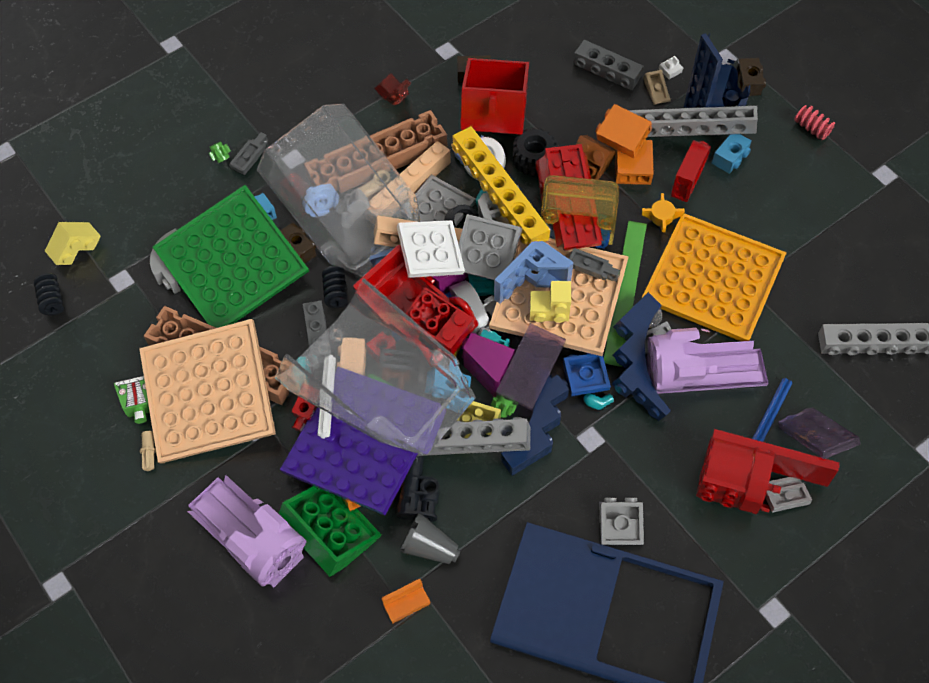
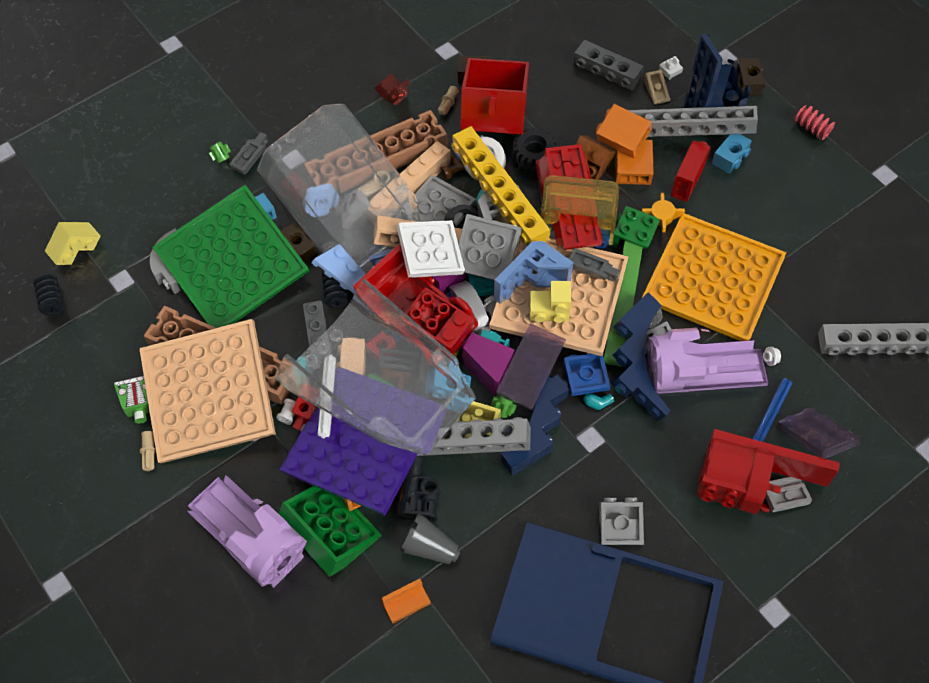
(286, 415): none -> white bush
(341, 266): none -> light blue wing
(448, 100): none -> tan axle
(448, 171): none -> reddish brown piece
(635, 227): none -> green bracket
(772, 356): none -> white plate

